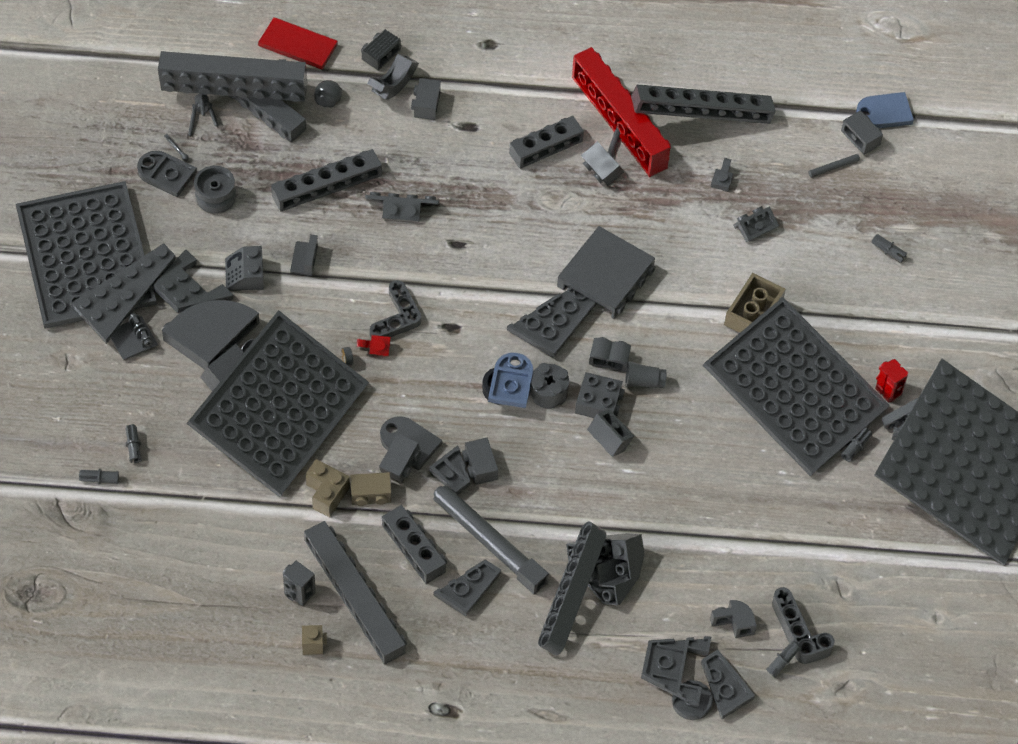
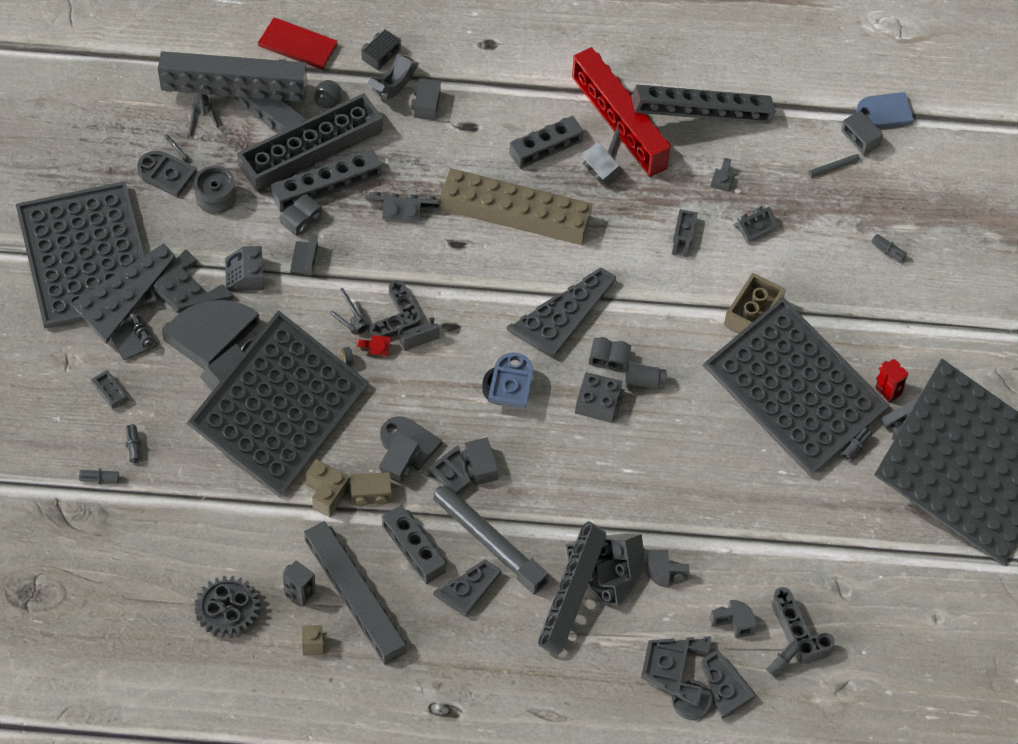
(109, 389): none -> dark grey plate
(227, 606): none -> dark grey gear
(301, 215): none -> dark grey brick
(310, 142): none -> dark grey brick
(358, 321): none -> dark grey plant
(418, 335): none -> dark grey hinge
(515, 206): none -> dark tan brick
(549, 385): dark grey brick -> none
(607, 270): dark grey panel -> none
(610, 432): dark grey brick -> none
(661, 571): none -> dark grey brick
(684, 230): none -> dark grey hinge

